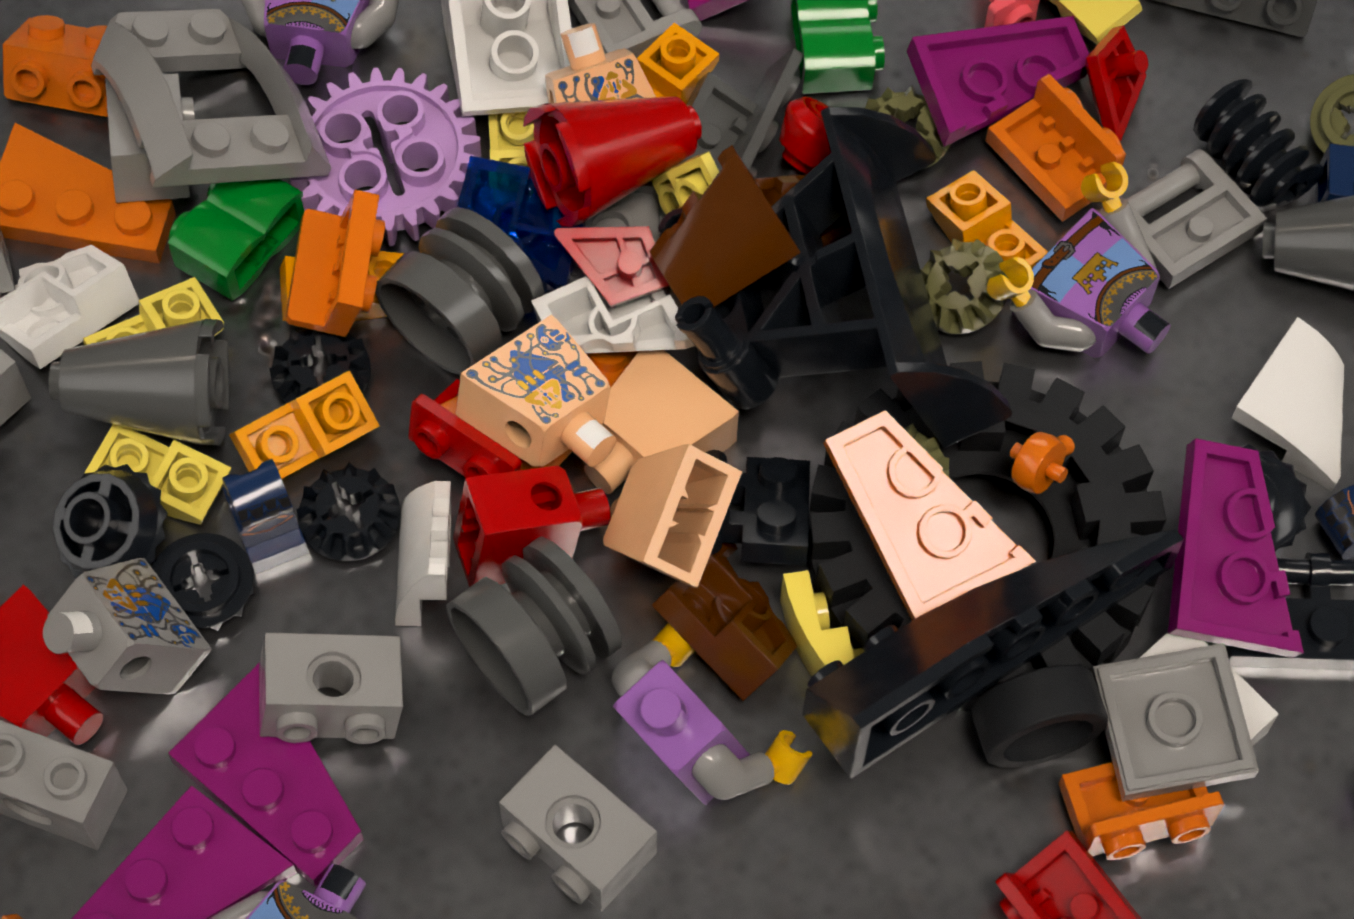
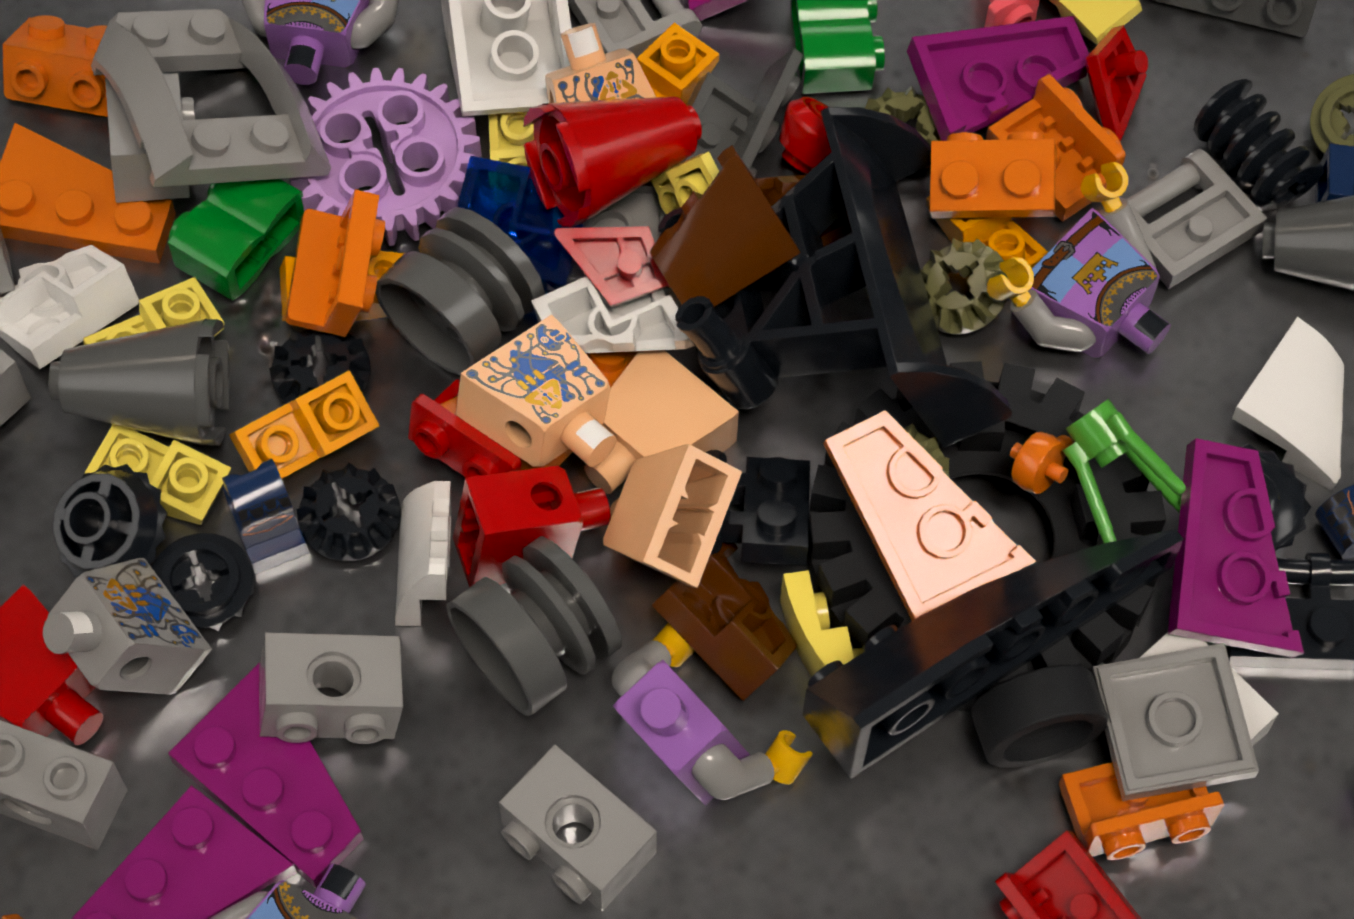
(993, 176): none -> orange bracket
(1106, 436): none -> bright green plant

